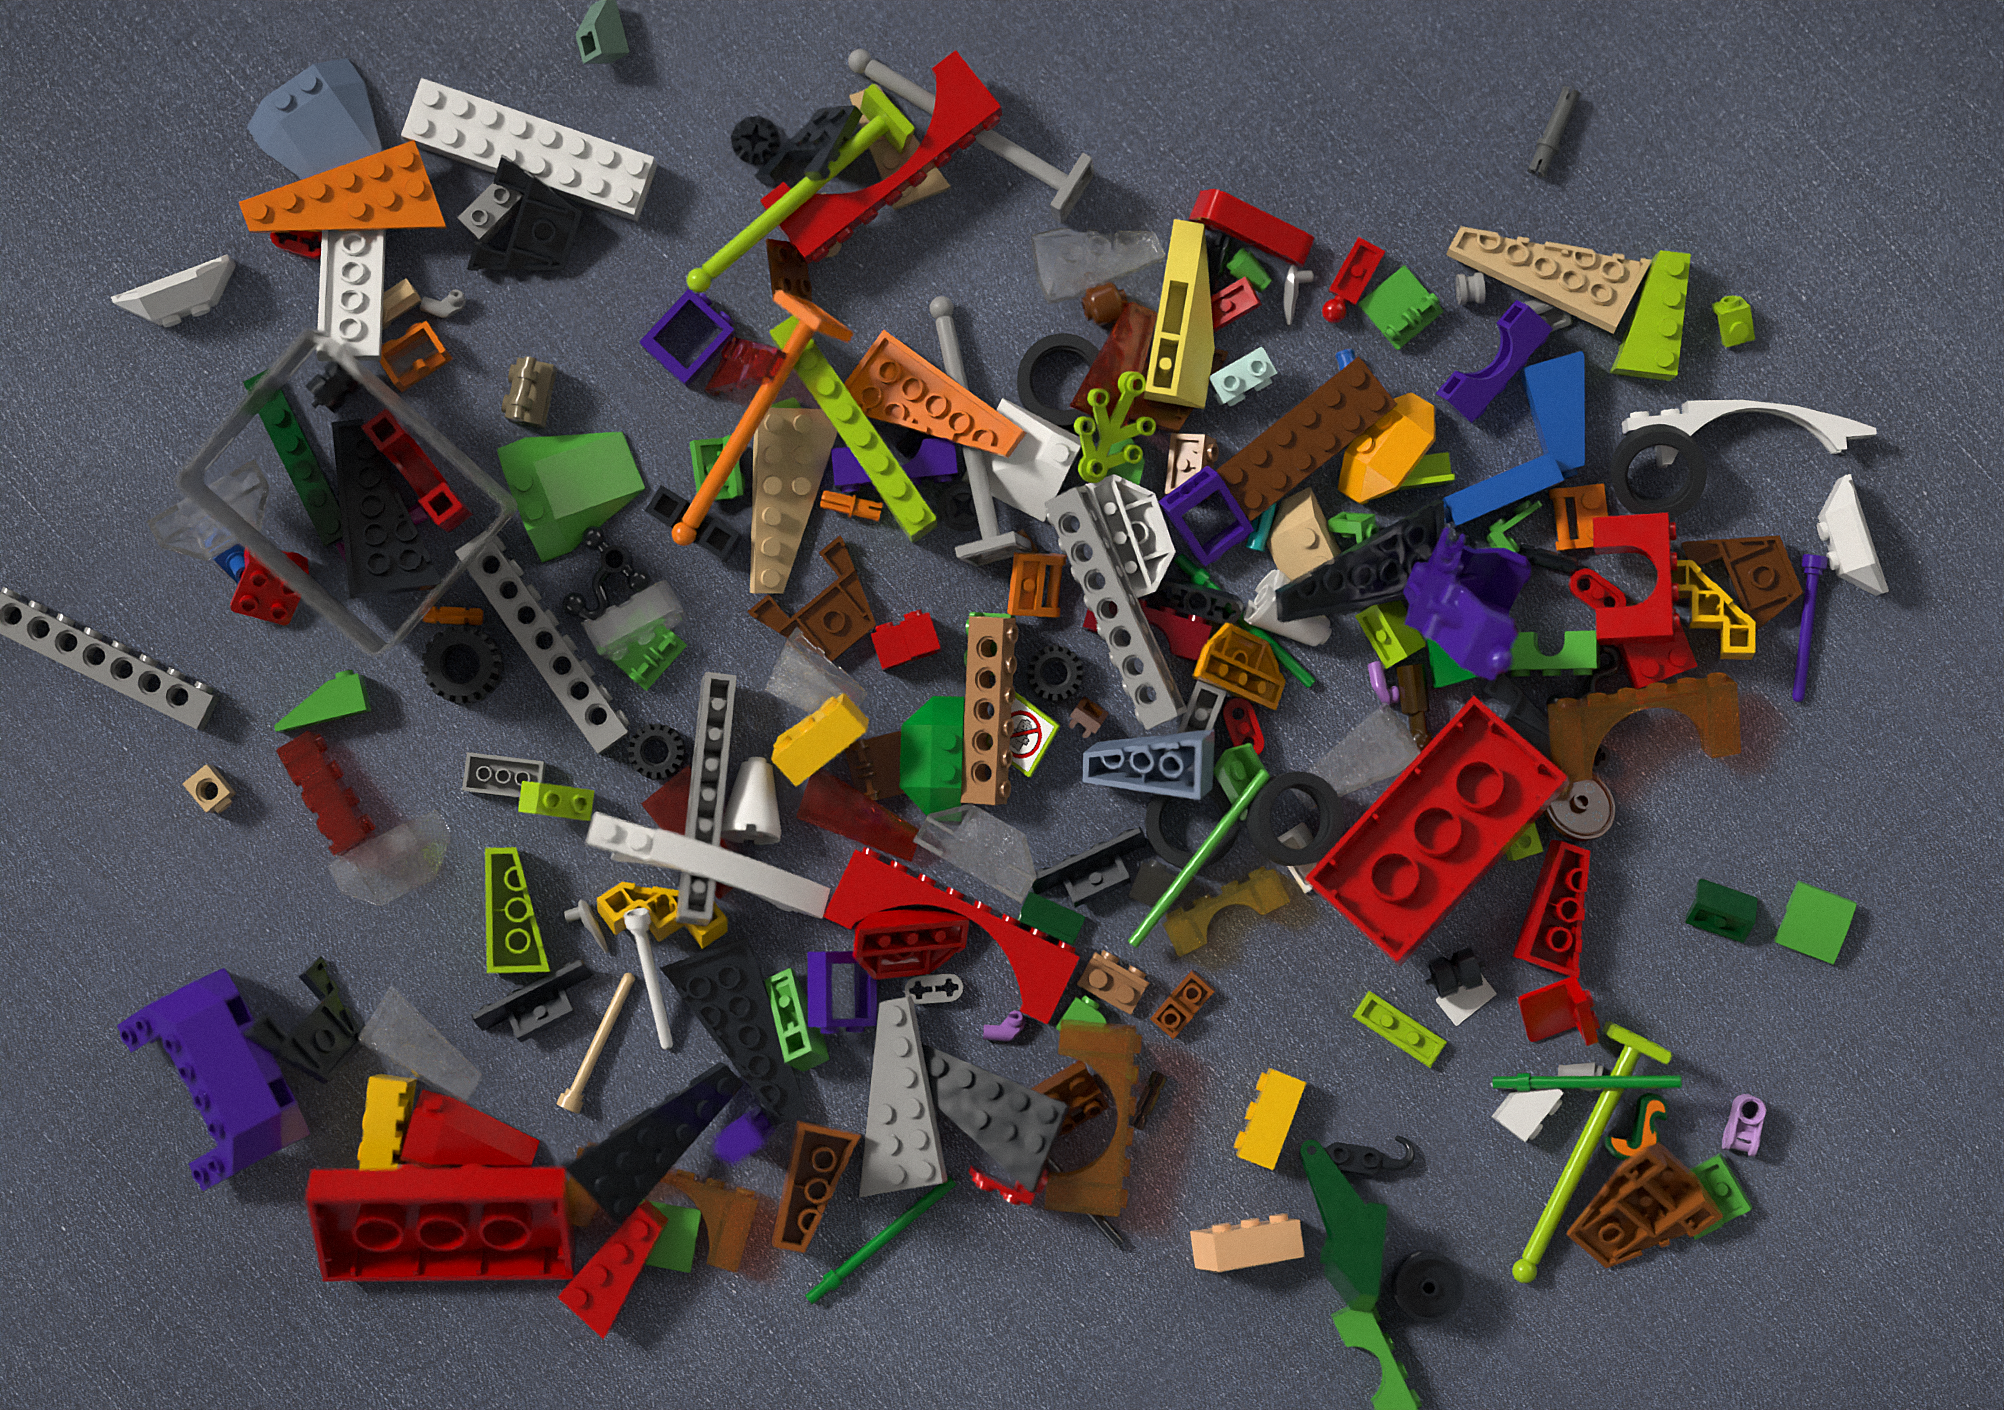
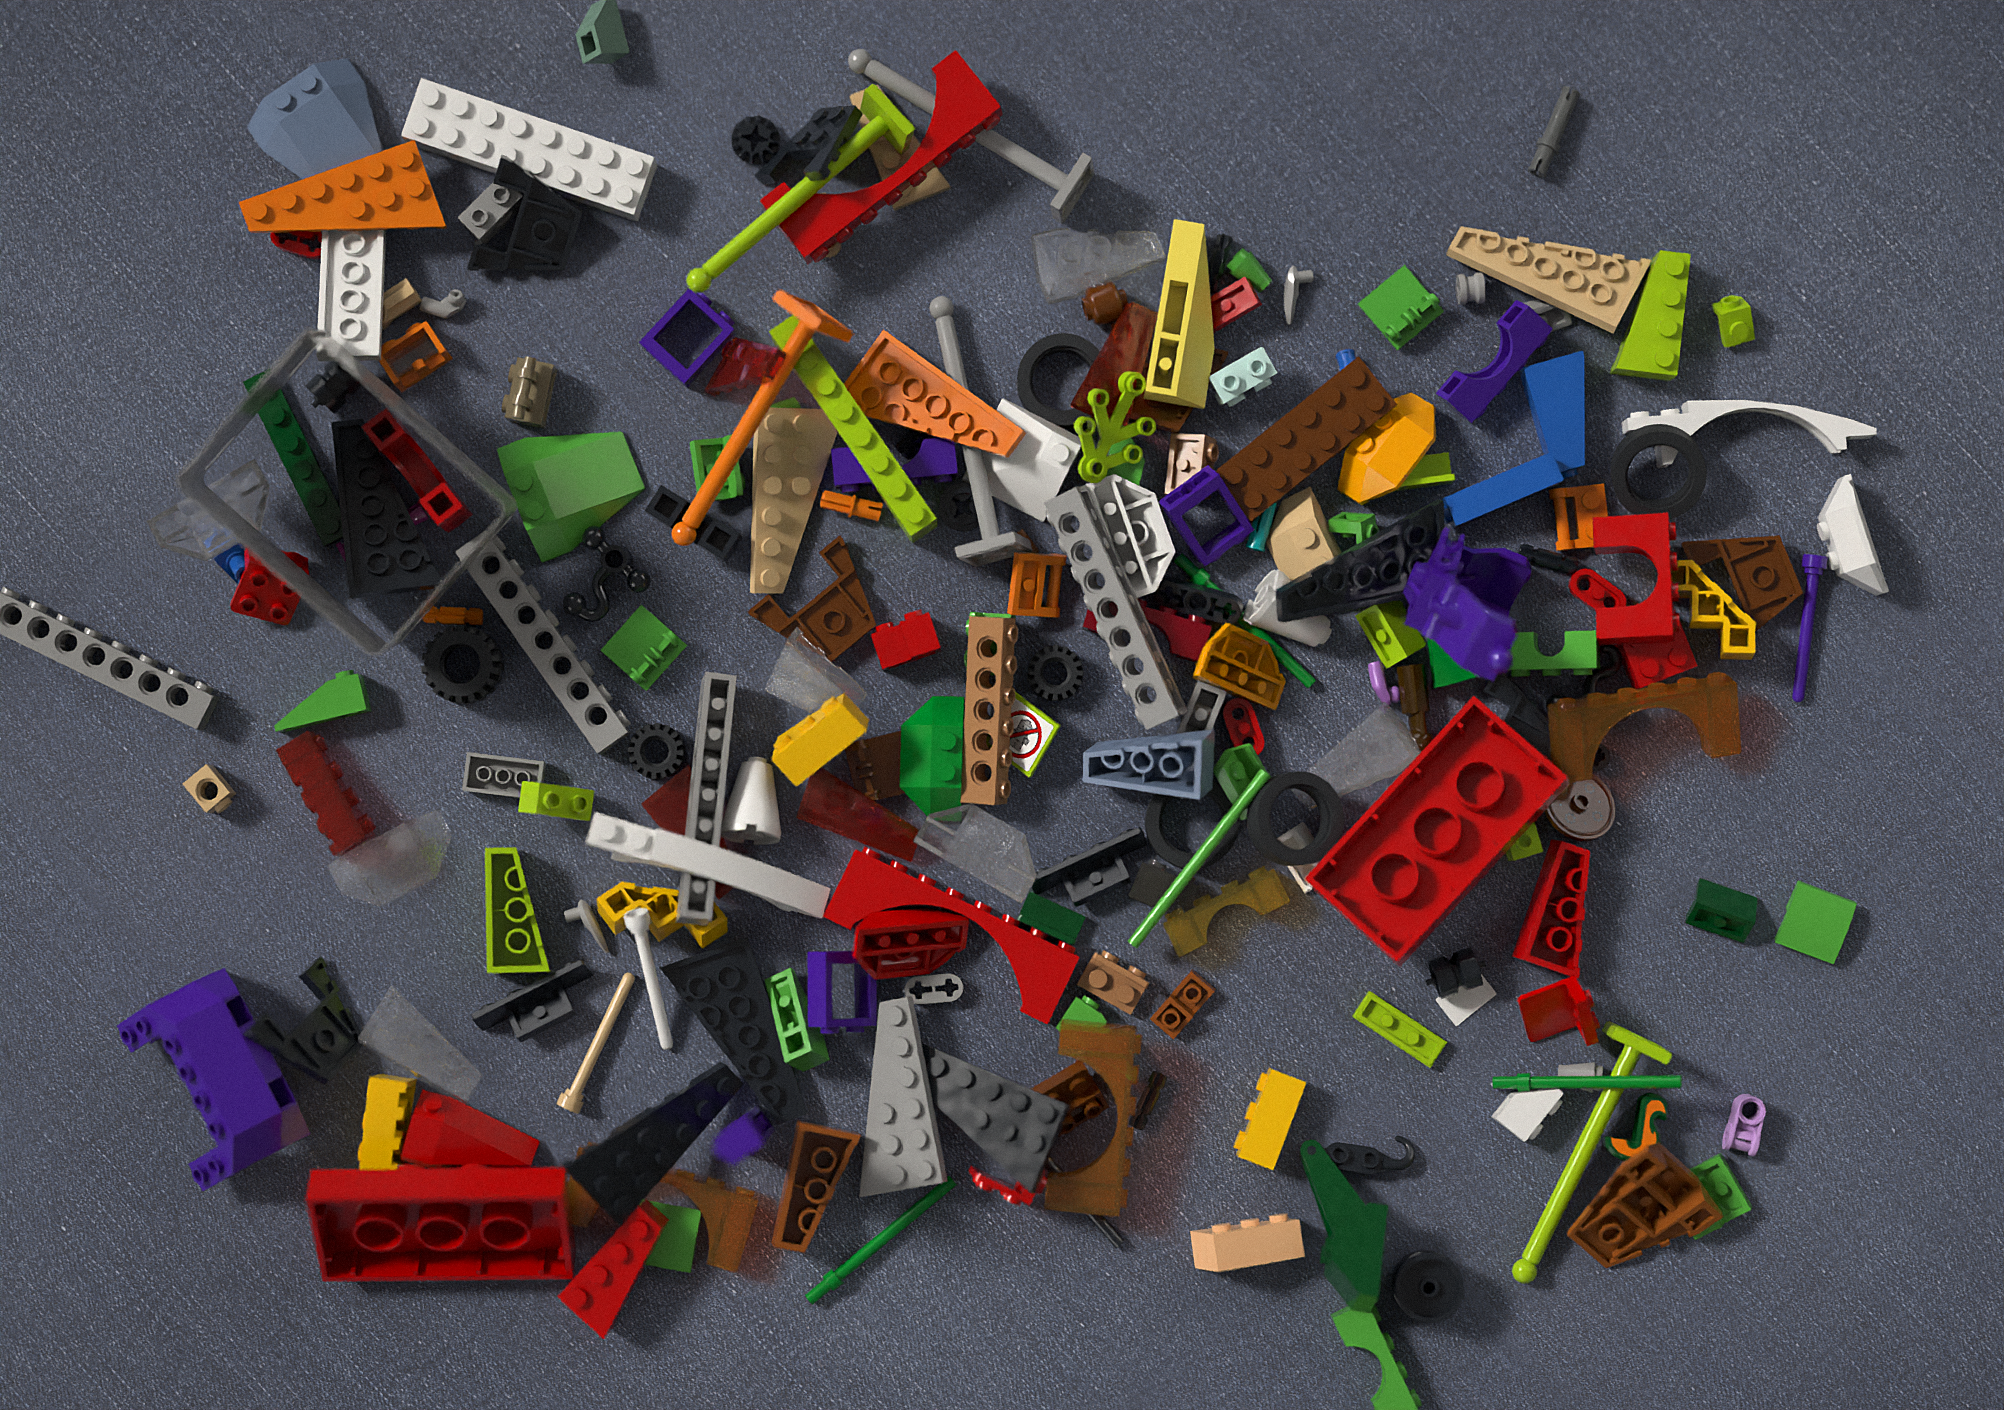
(179, 294): white wedge -> none
(635, 621): clear wedge -> none
(788, 269): reddish brown hinge -> none
(1007, 1030): medium lavender arm -> none
(1088, 715): reddish brown tile -> none
(1252, 225): red beam -> none
(1351, 279): red plate -> none
(1497, 538): bright green bracket -> none

